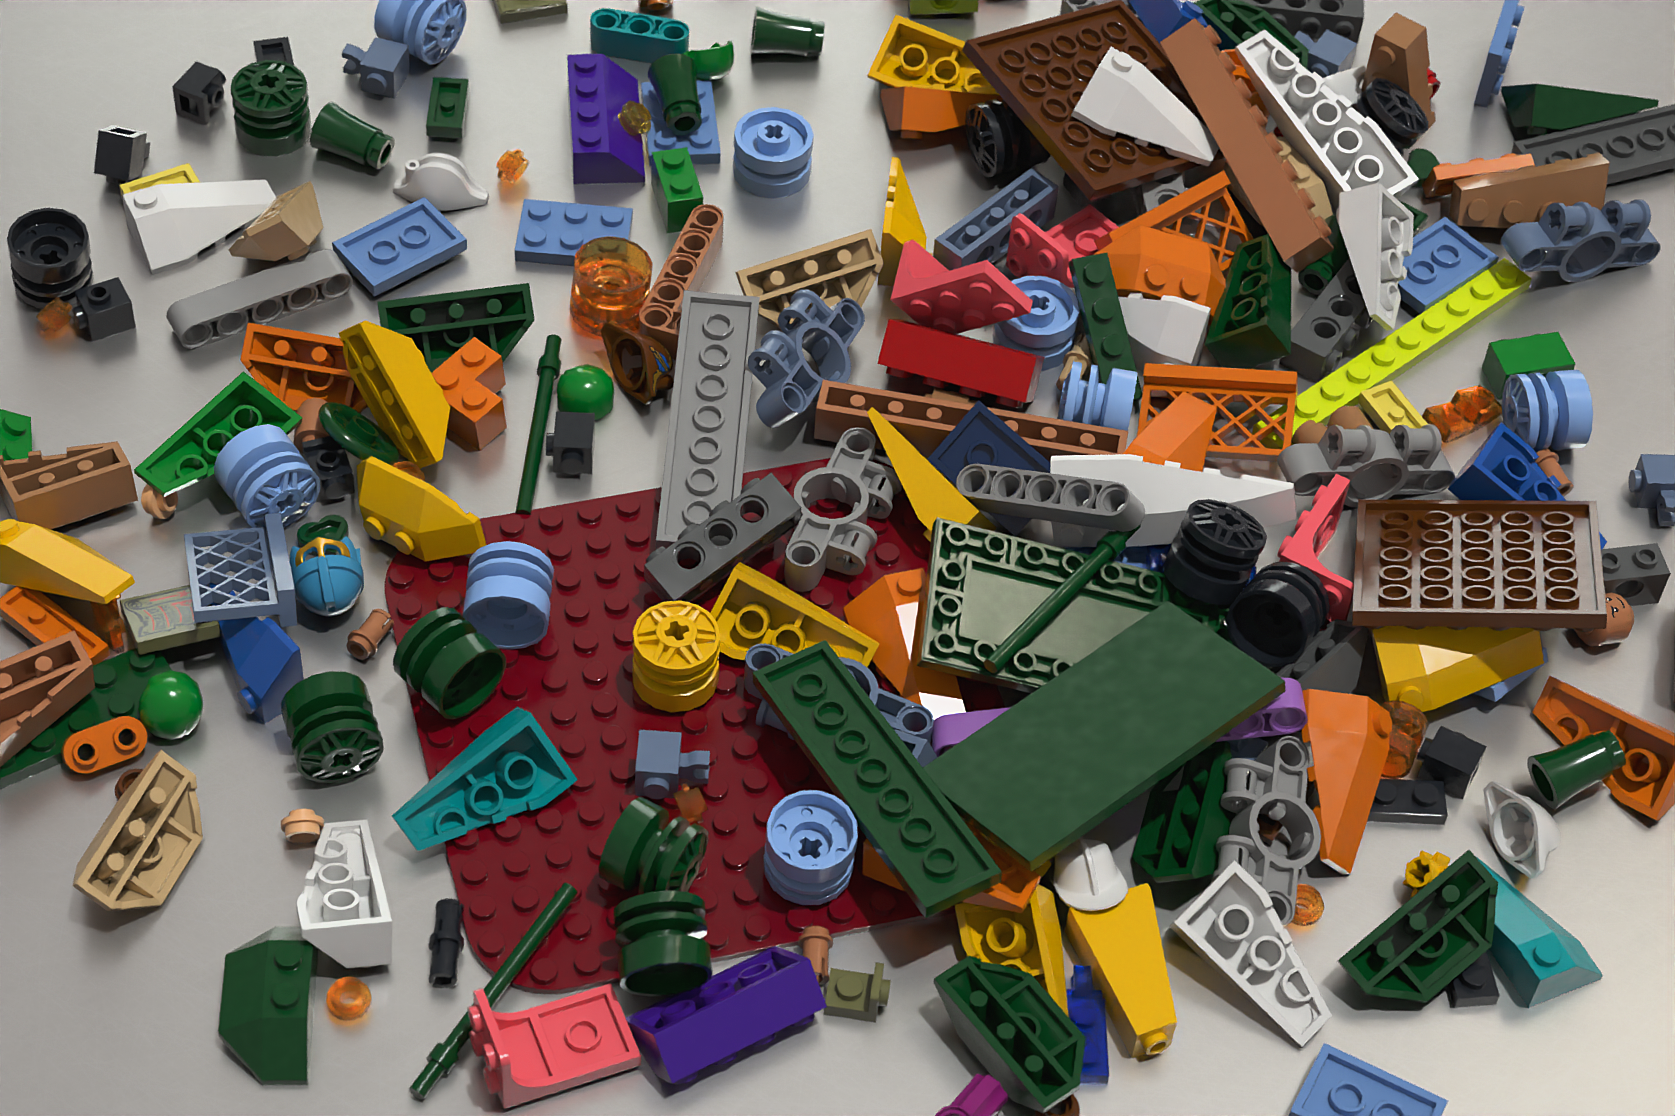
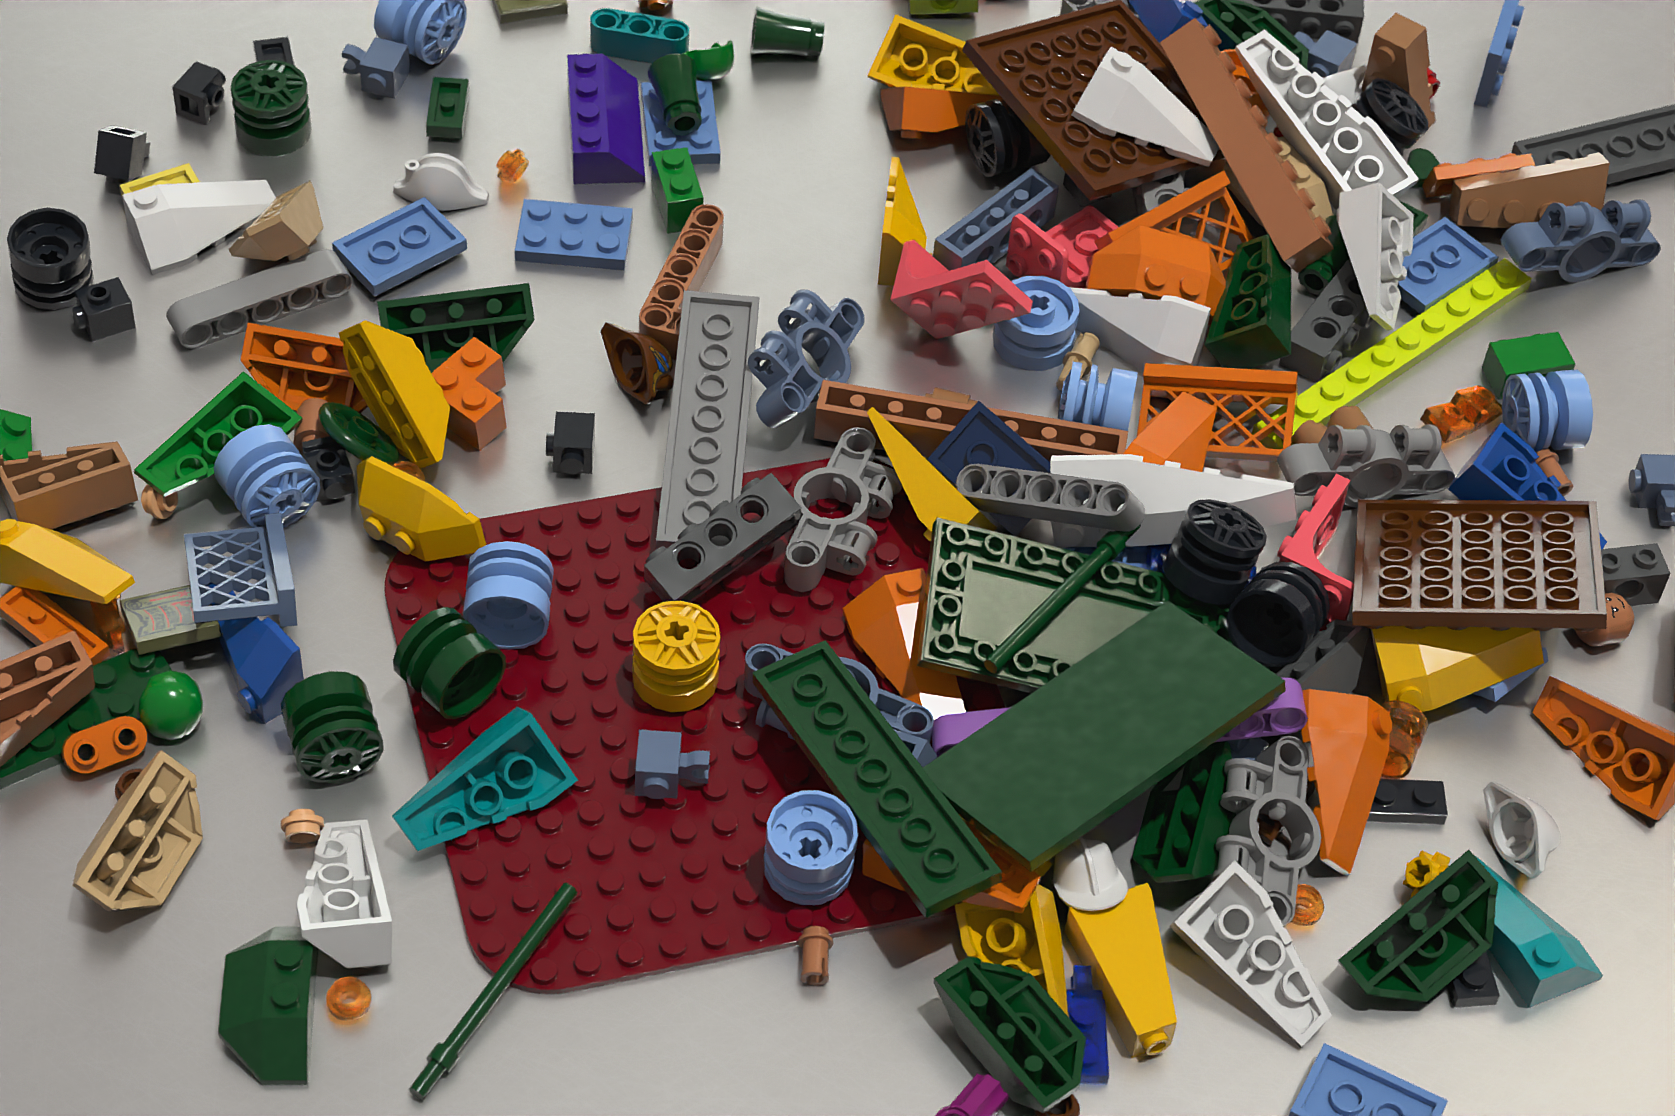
(54, 315): clear orange plate -> none
(327, 582): dark azure helmet -> none
(329, 527): dark green tile -> none
(350, 137): dark green plant -> none
(364, 641): nougat pin -> none
(446, 943): black pin -> none
(548, 371): dark green bar -> none
(551, 1044): coral bracket -> none
(585, 391): green hair -> none
(609, 284): clear orange wheel -> none
(635, 118): clear yellow plate -> none
(652, 850): dark green wheel -> none
(662, 943): dark green wheel -> none
(690, 803): clear orange plate -> none
(727, 1014): dark purple slope -> none
(762, 611): yellow wedge -> none
(772, 152): light blue wheel -> none
(830, 270): tan wedge -> none
(856, 993): olive bracket -> none
(960, 360): red brick -> none
(1102, 316): dark green plate -> none
(1389, 407): light yellow plate -> none
(1450, 759): black brick -> none
(1558, 108): dark green wedge -> none
(1575, 767): dark green plant -> none

